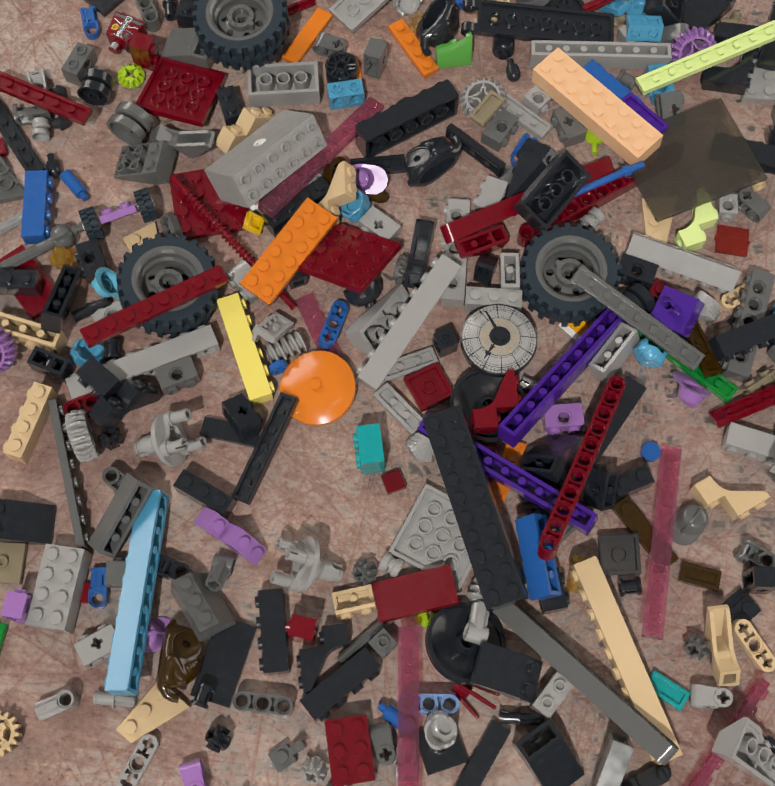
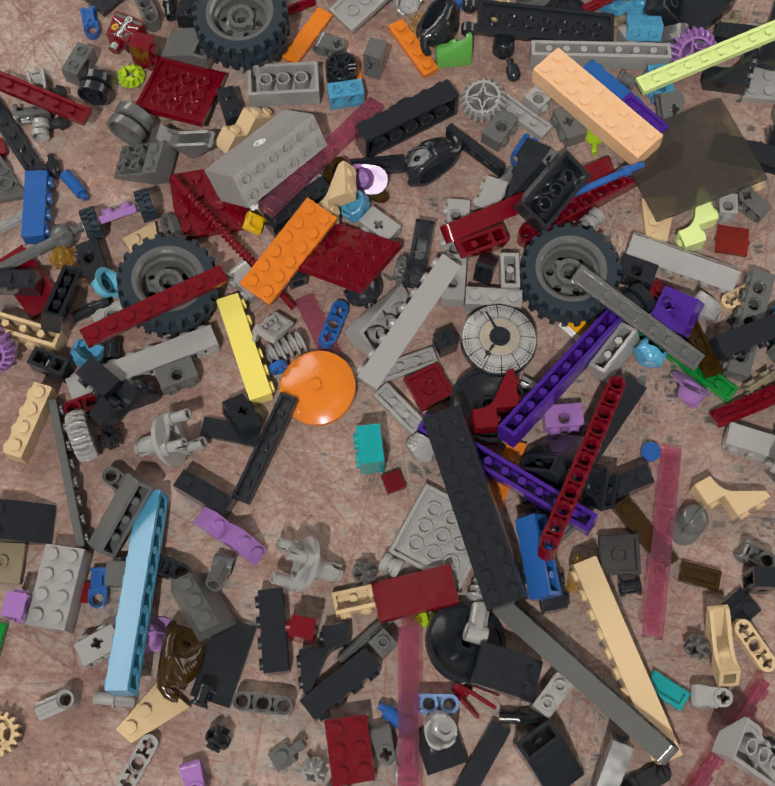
(487, 108): dark tan tile -> none

